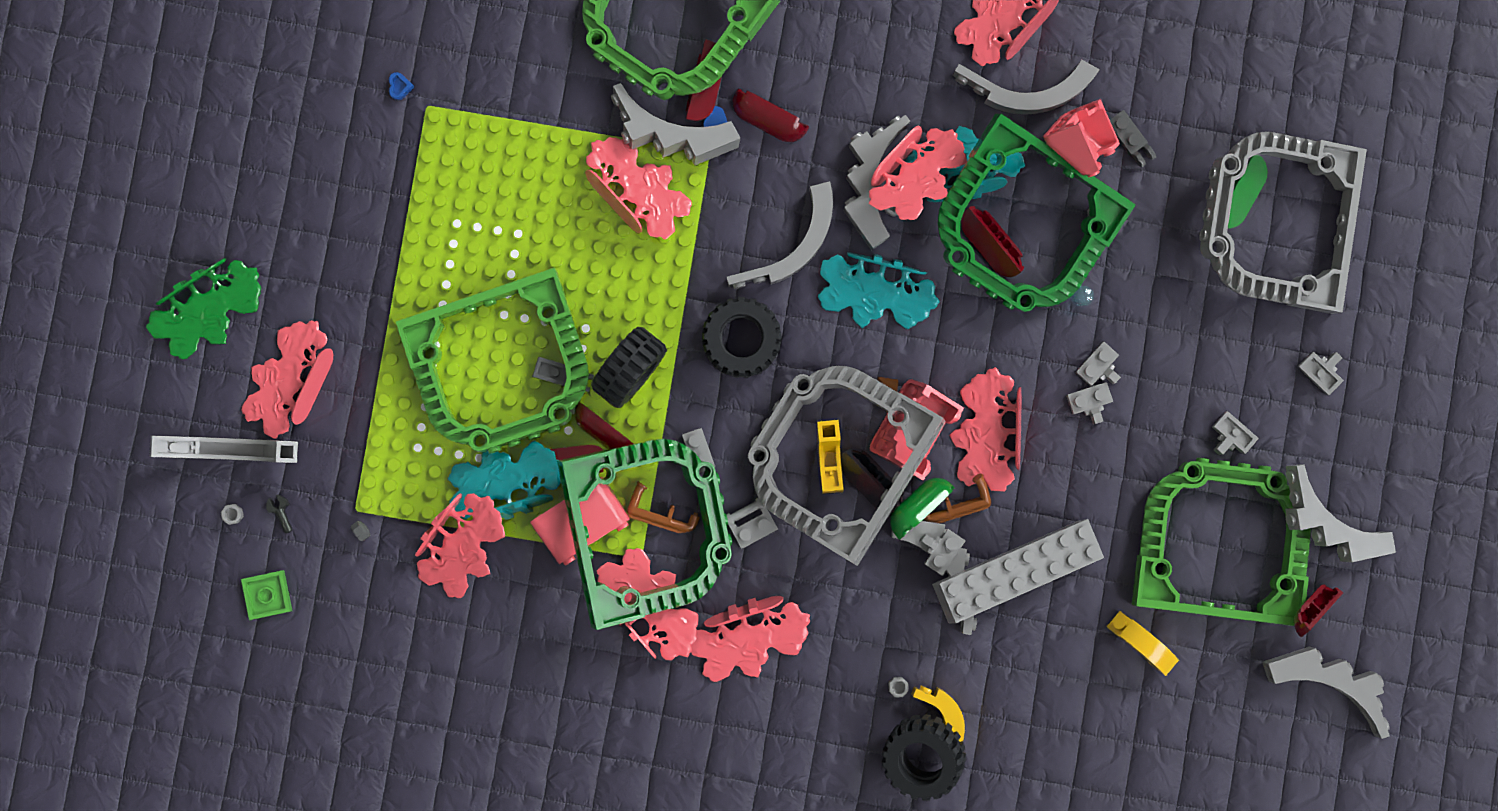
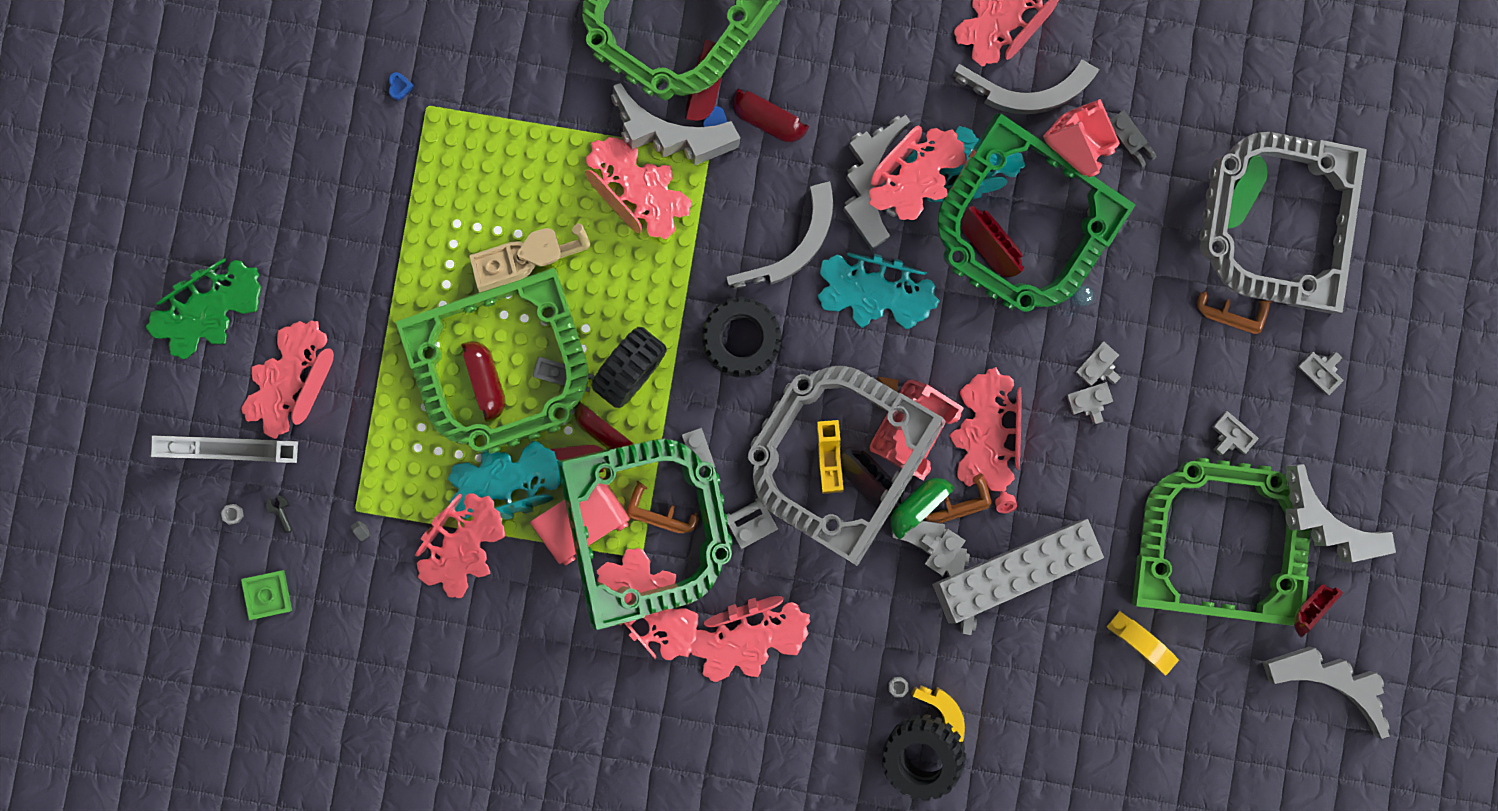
(484, 379): none -> dark red brick
(518, 259): none -> tan plate
(1005, 503): none -> coral tile
(1224, 317): none -> dark orange piece

